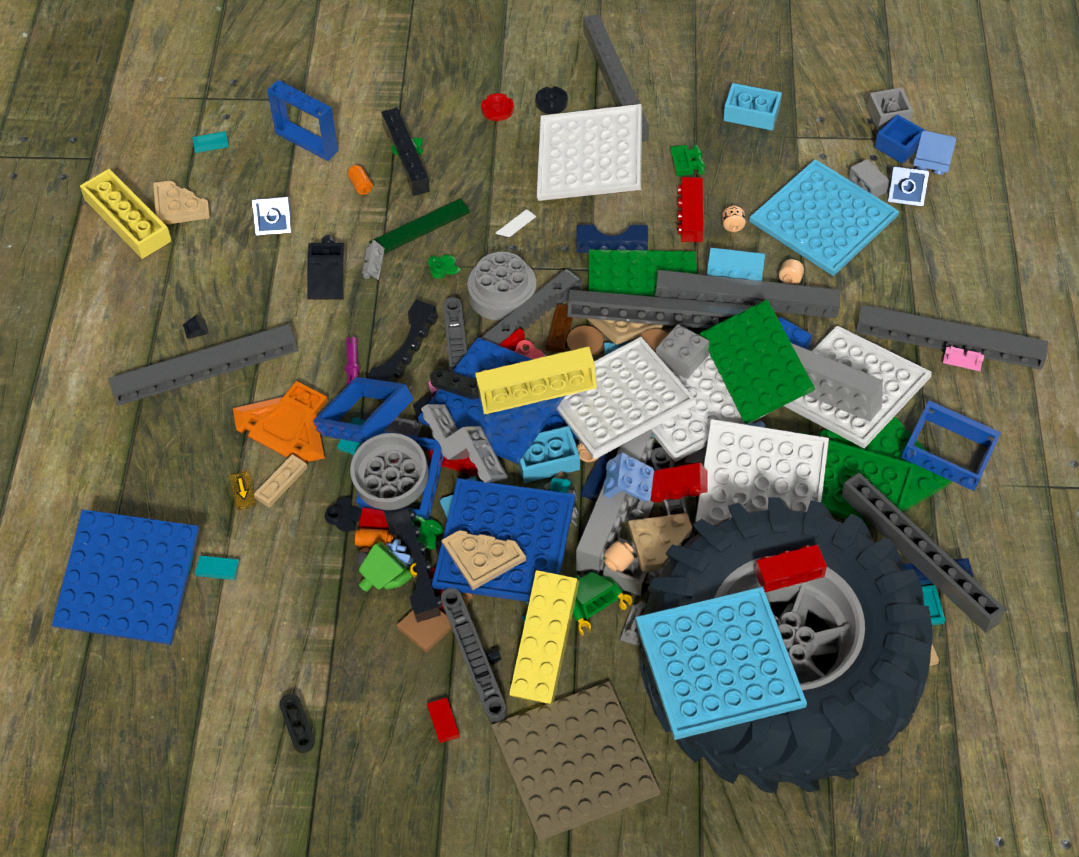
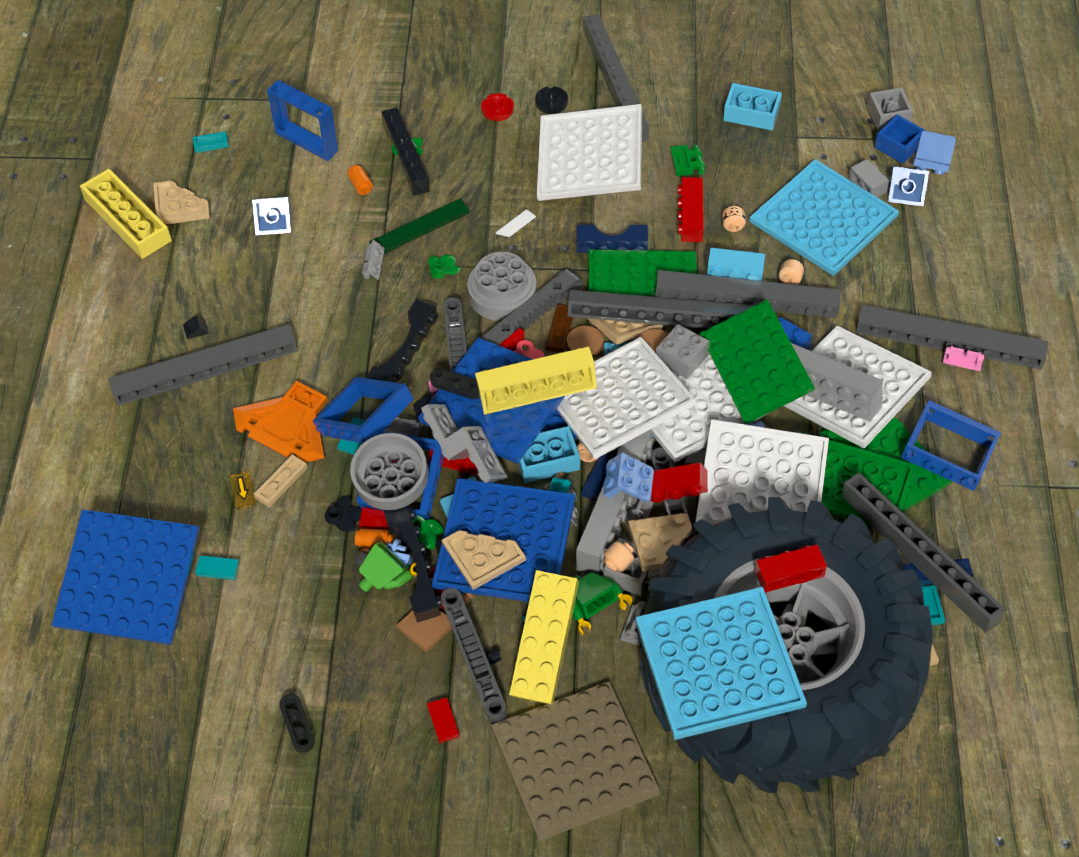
(326, 270): black slope -> none
(352, 367): magenta pin -> none

